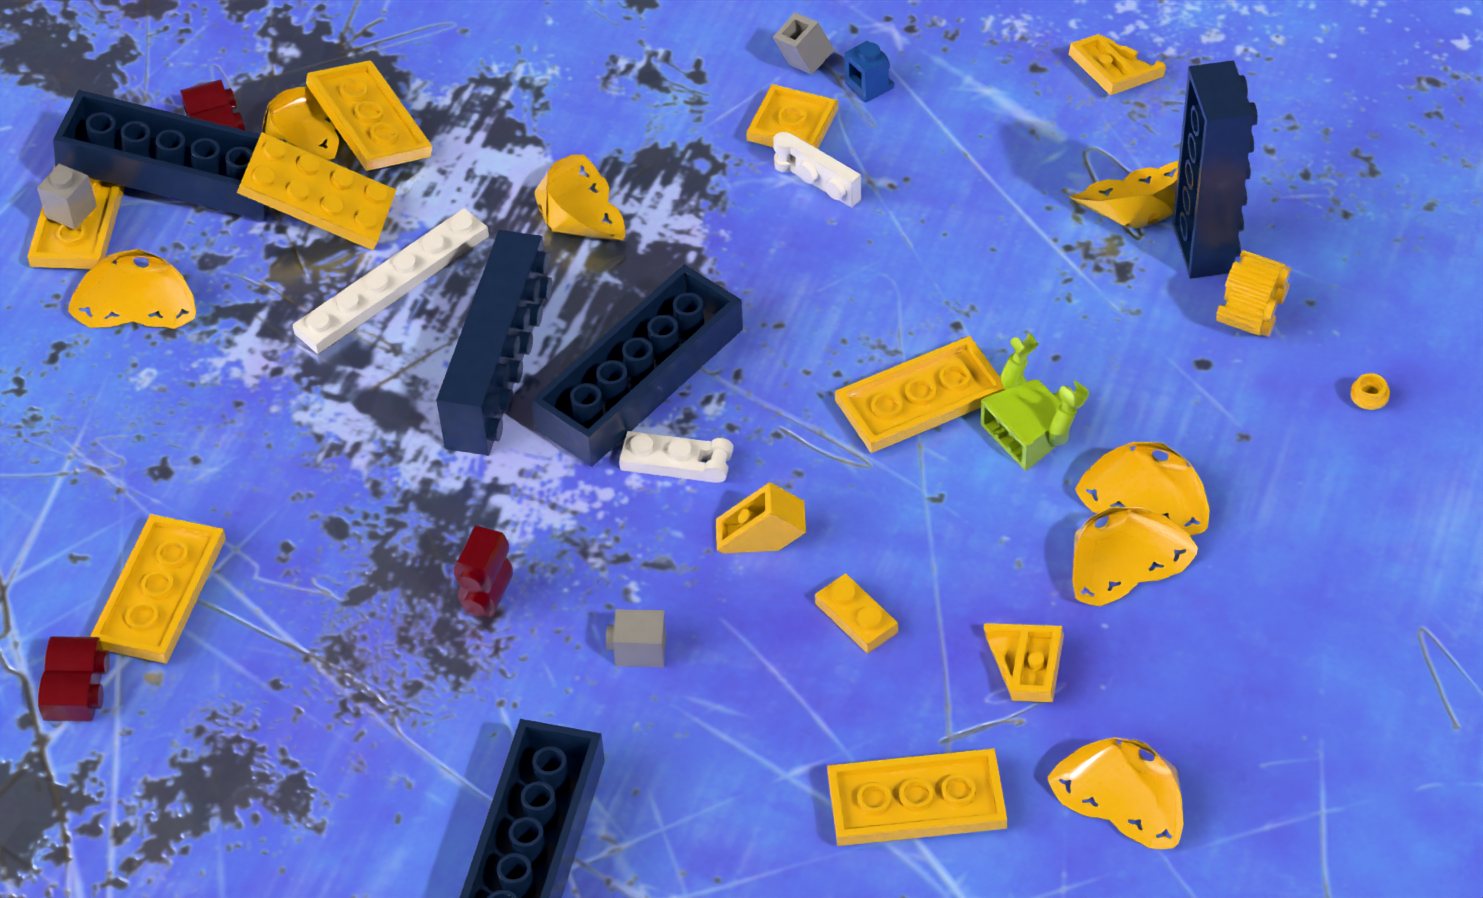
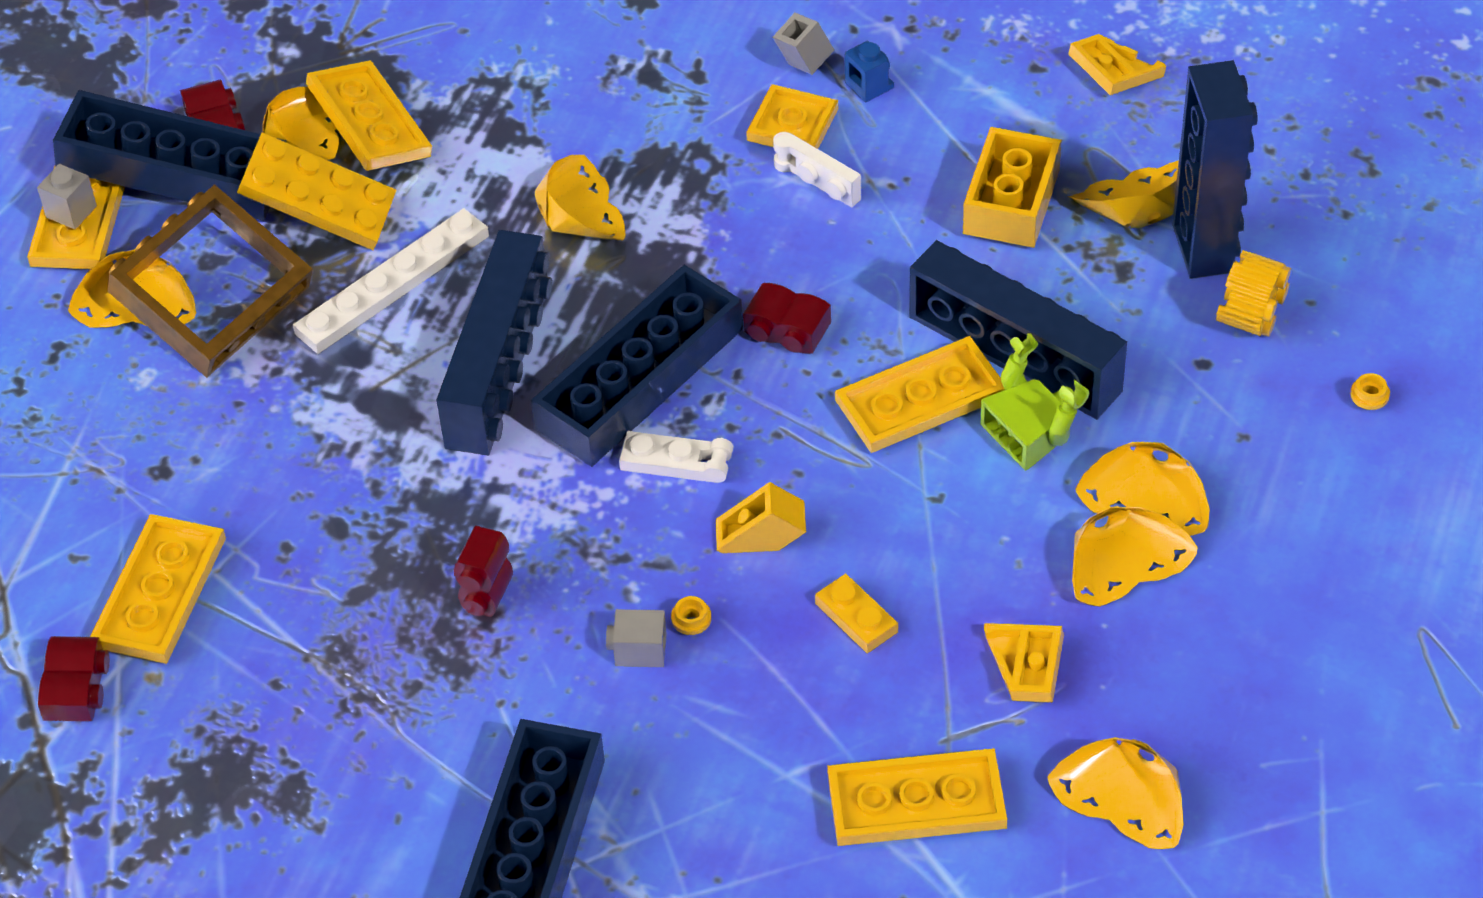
(209, 356): none -> pearl gold window
(691, 607): none -> yellow plate
(787, 318): none -> dark red brick
(973, 300): none -> dark blue brick
(1011, 187): none -> yellow brick

